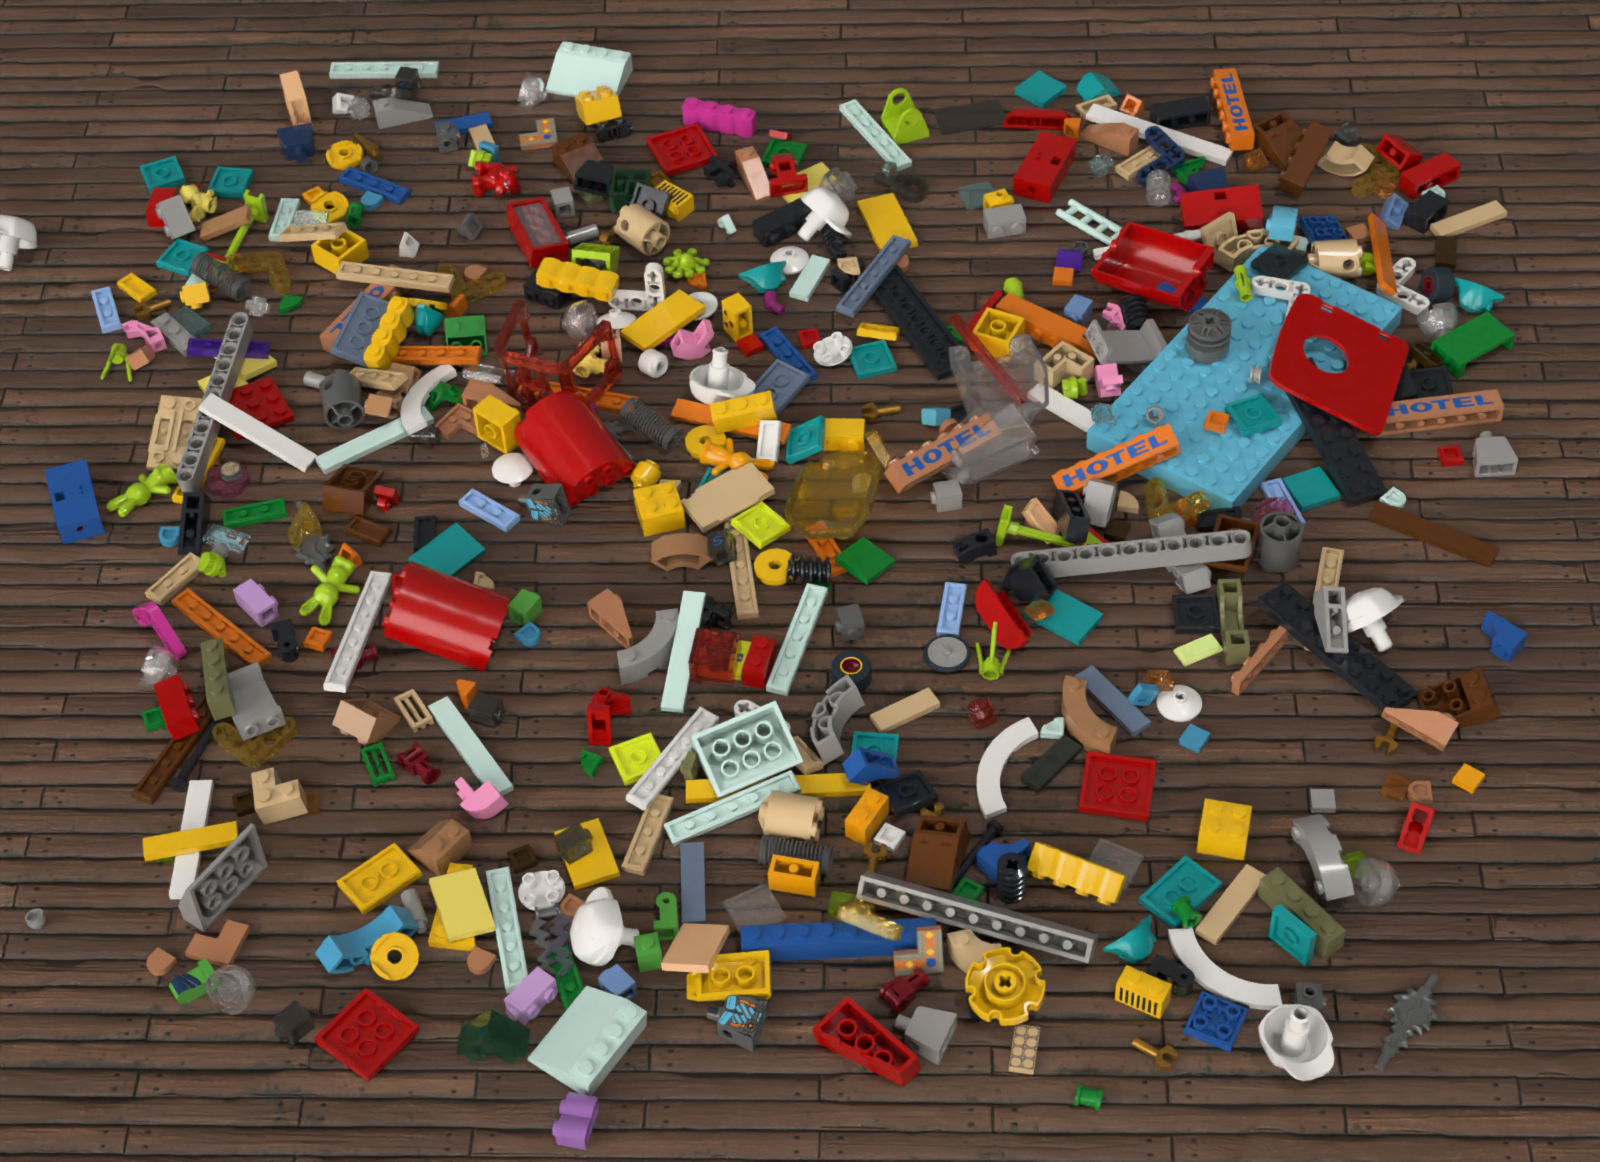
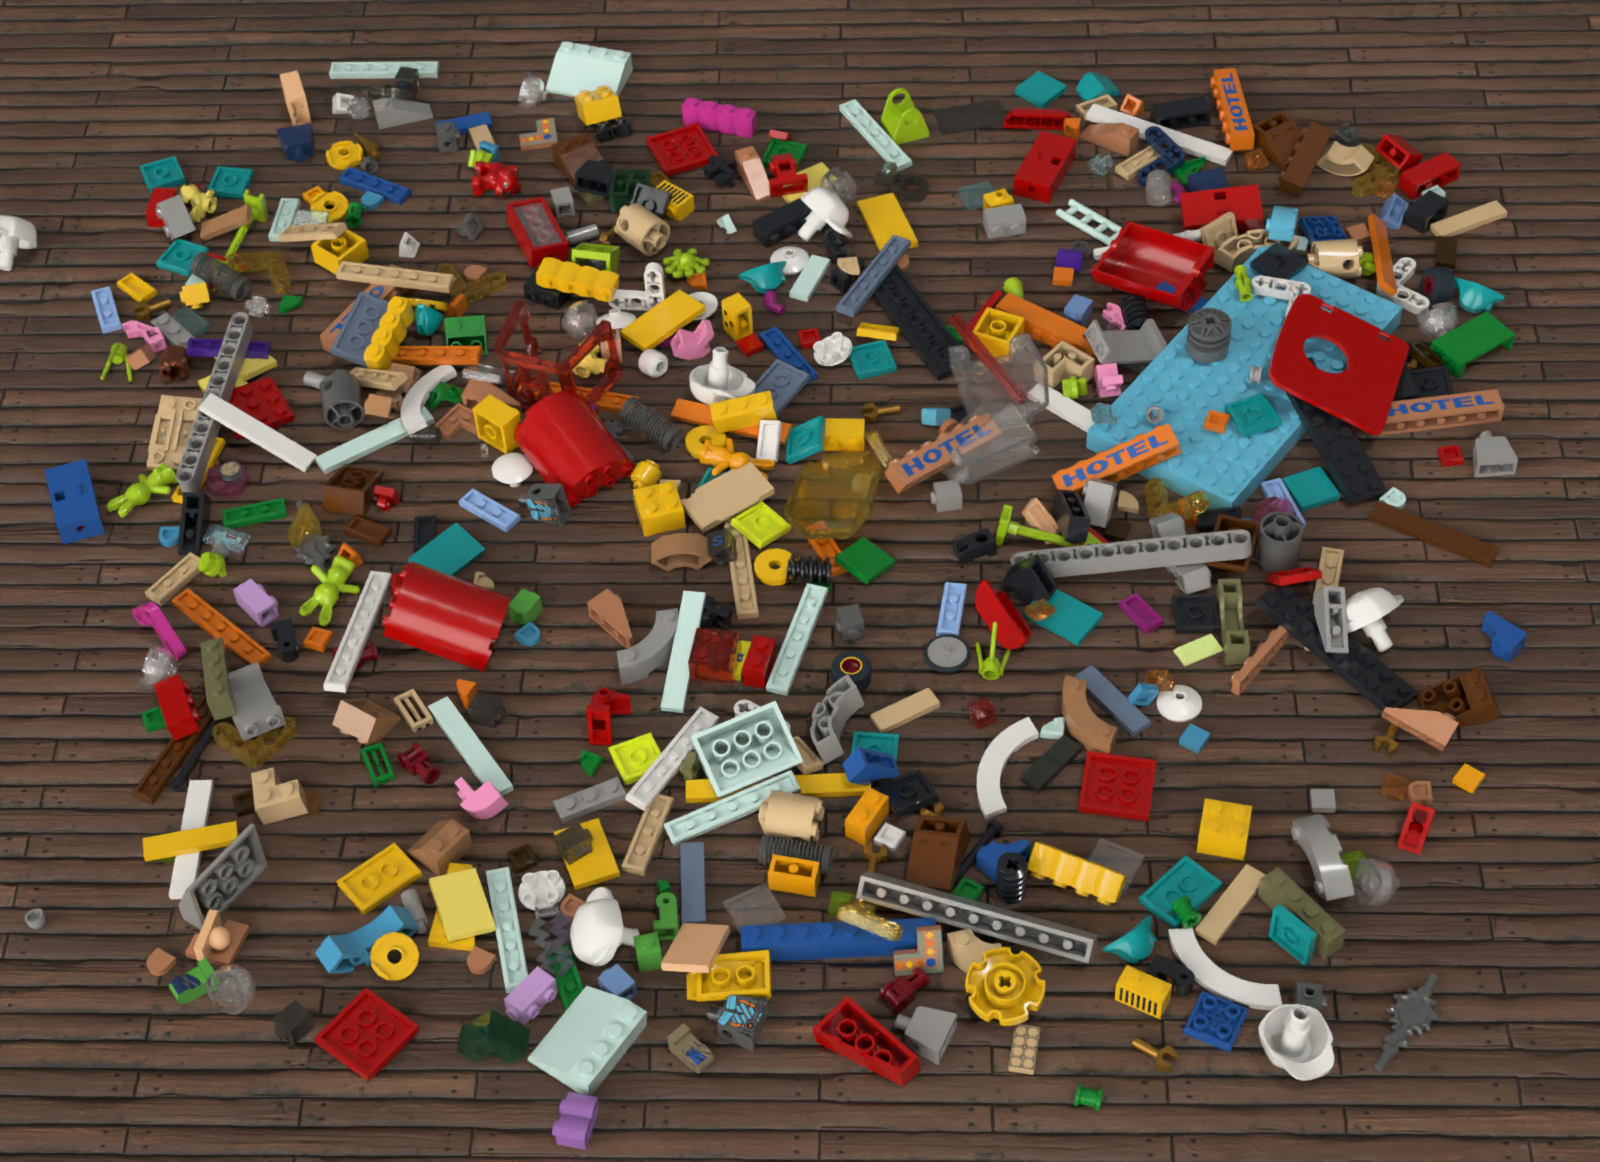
(174, 364): none -> copper piece
(211, 936): none -> light nougat tile
(589, 800): none -> light grey plate
(663, 885): none -> green tile
(689, 1049): none -> dark tan leg
(1141, 613): none -> magenta tile
(1294, 576): none -> red tile

